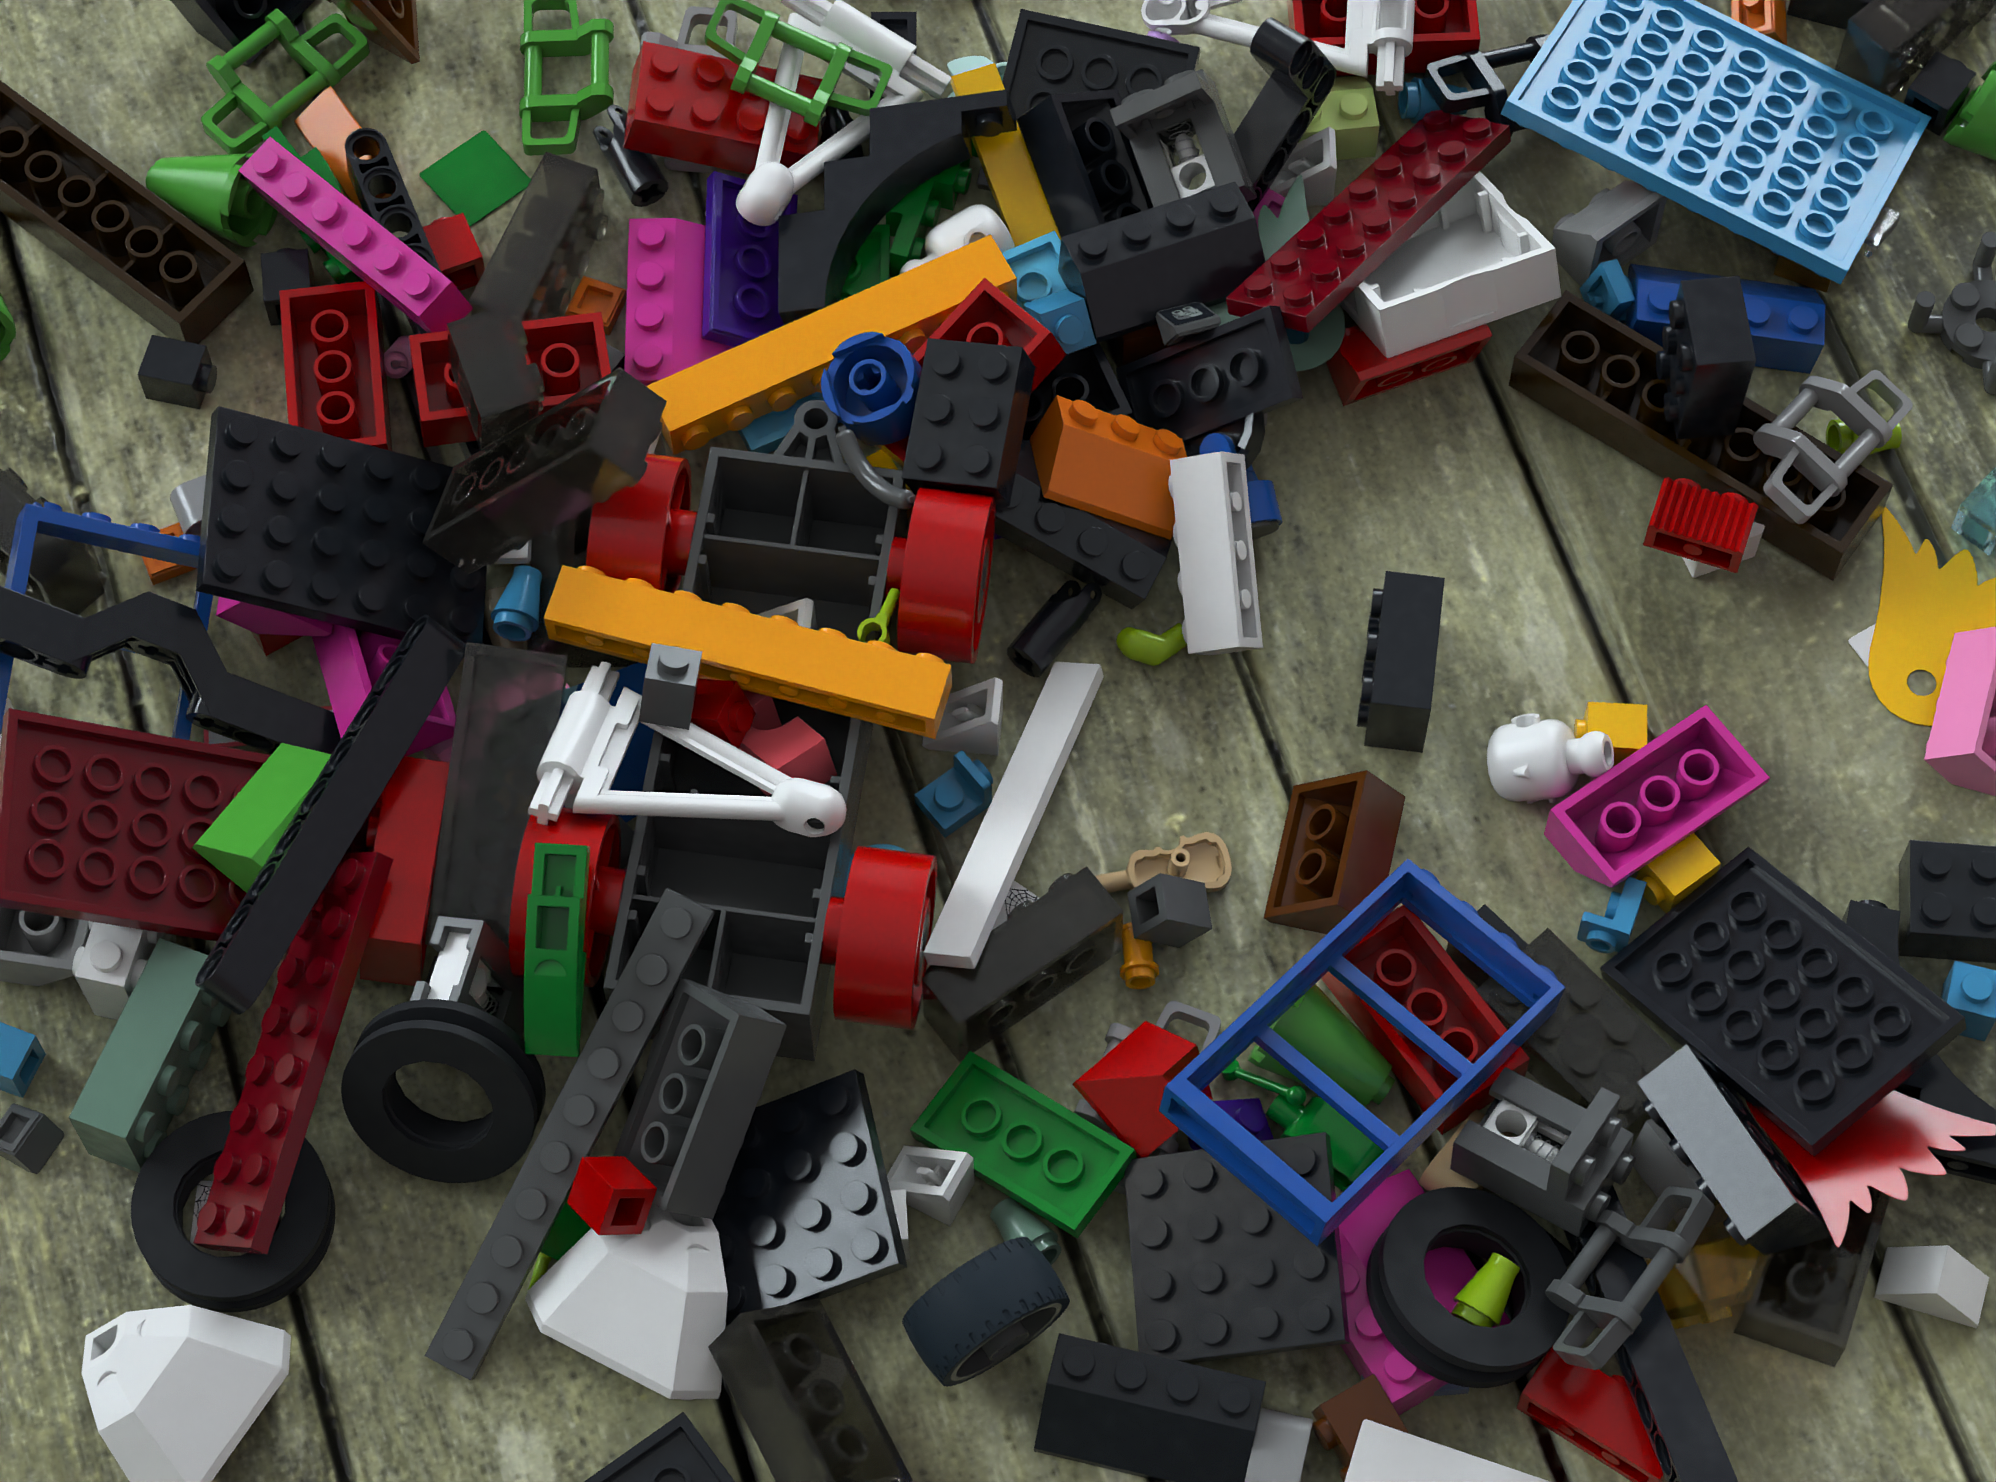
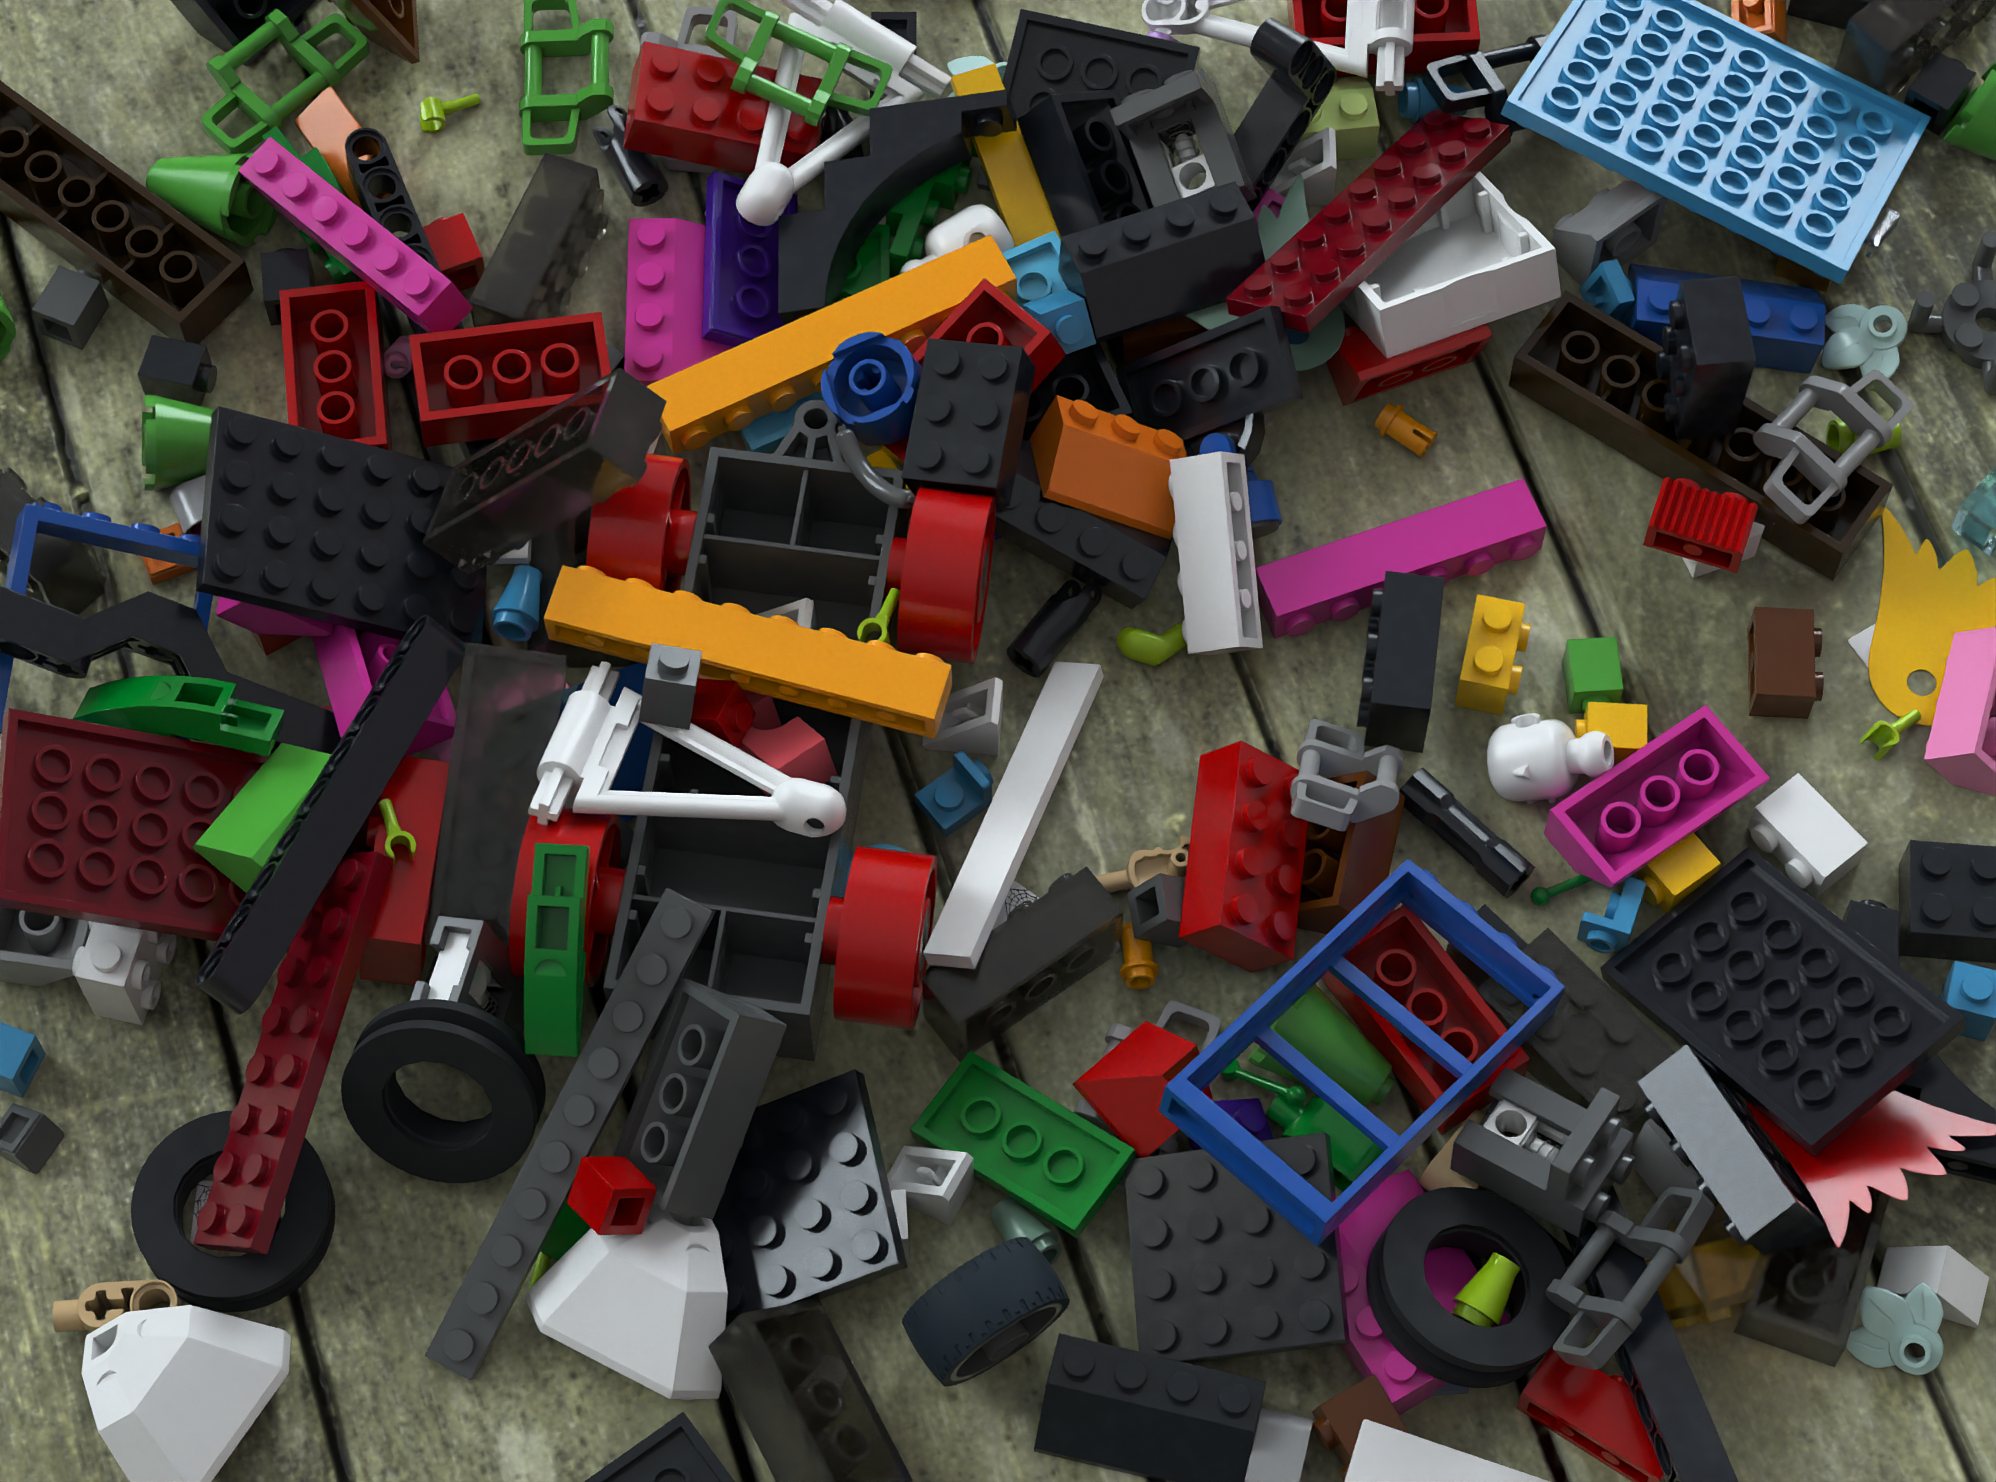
(71, 307): none -> dark grey brick
(122, 1296): none -> tan piece
(149, 1059): sand green brick -> none
(174, 442): none -> bright green cone
(184, 707): none -> green slope
(394, 831): none -> lime hand
(434, 111): none -> lime hand
(476, 178): green sticker -> none
(493, 373): clear smoke brick -> none
(598, 296): orange tile -> none
(1185, 322): dark grey slope -> none
(1244, 859): none -> red brick
(1337, 752): none -> light grey bar
(1405, 429): none -> light orange pin
(1440, 542): none -> dark pink brick
(1465, 833): none -> black axle
(1490, 655): none -> yellow brick
(1540, 896): none -> green hinge
(1591, 672): none -> bright green brick
(1783, 662): none -> reddish brown brick
(1806, 836): none -> white brick
(1859, 344): none -> light aqua plate
(1887, 735): none -> lime hand
(1893, 1324): none -> light aqua plate

